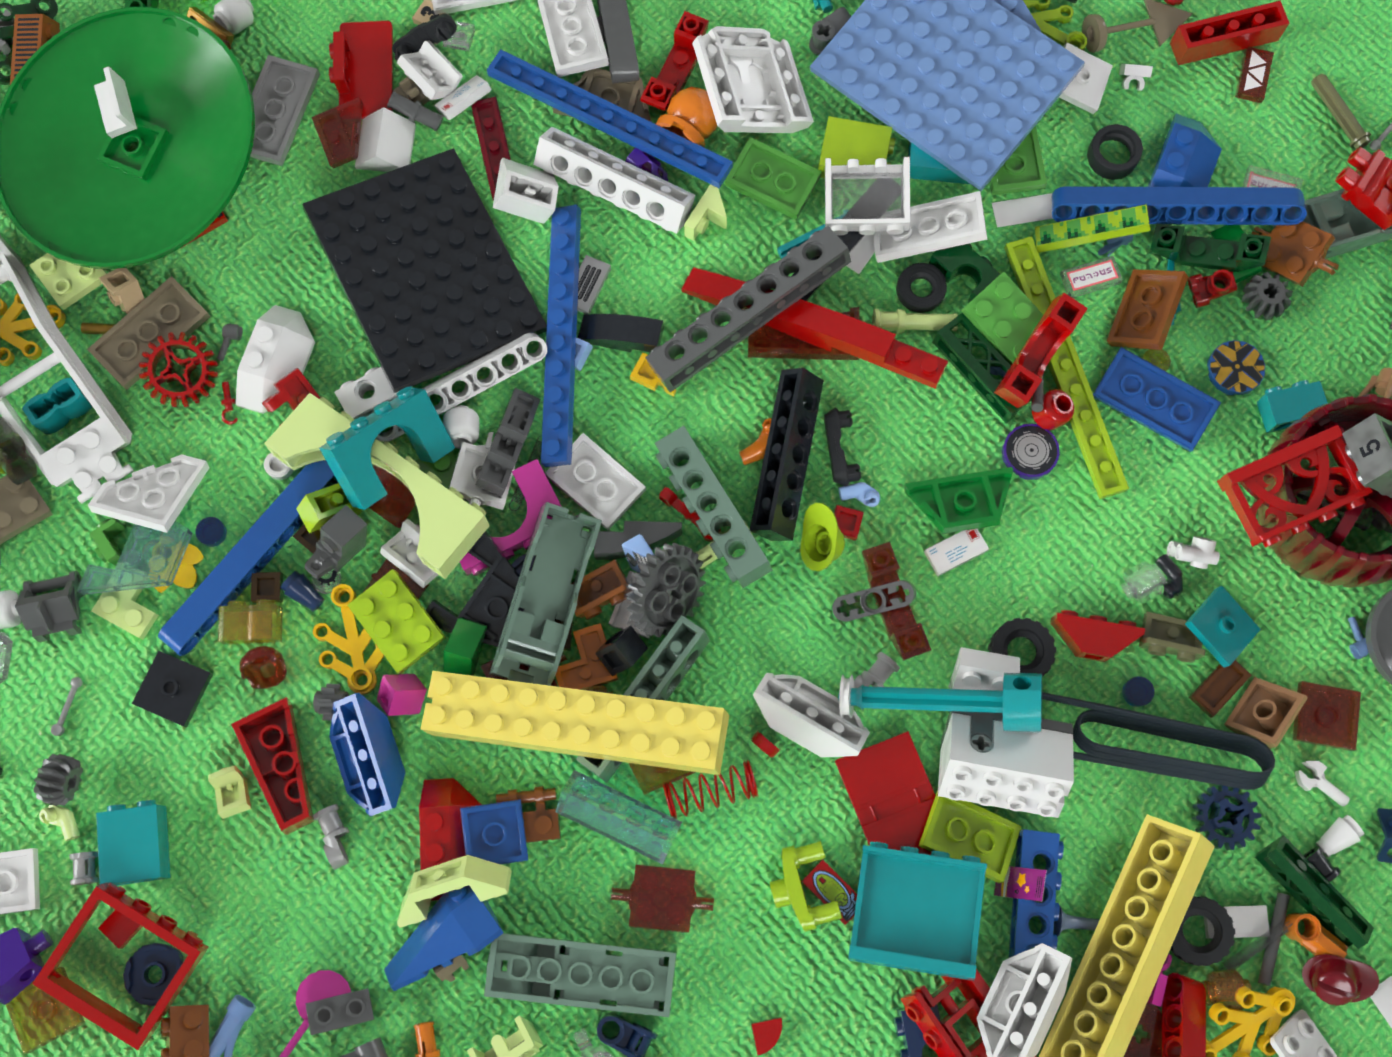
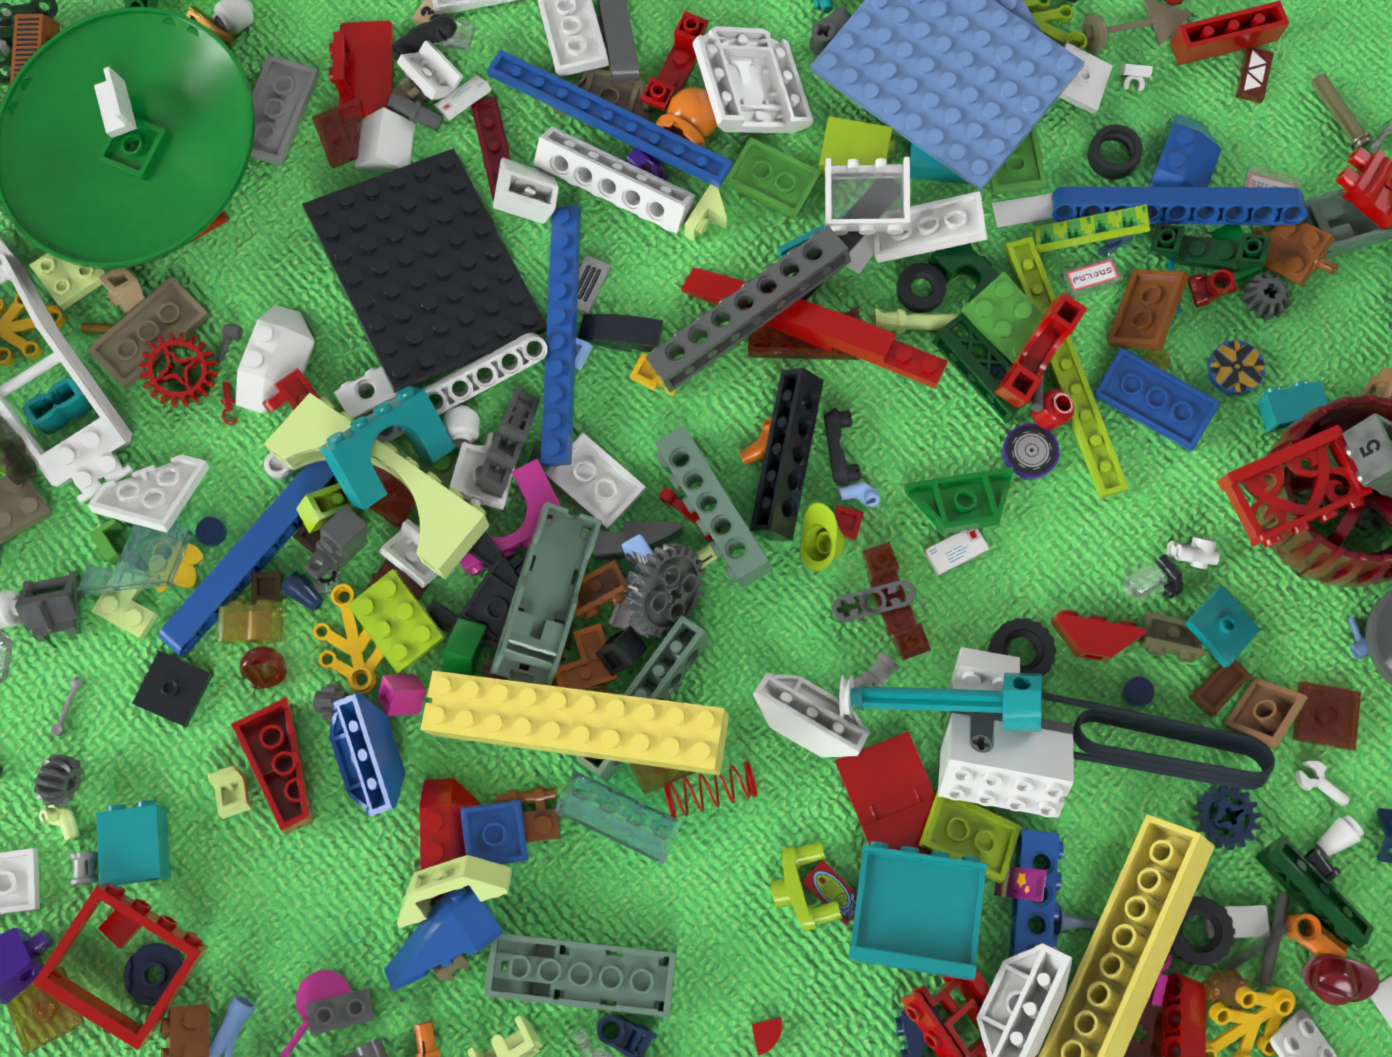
(333, 830): light grey connector -> none
(662, 899): clear red plate -> none
(765, 744): red tile -> none

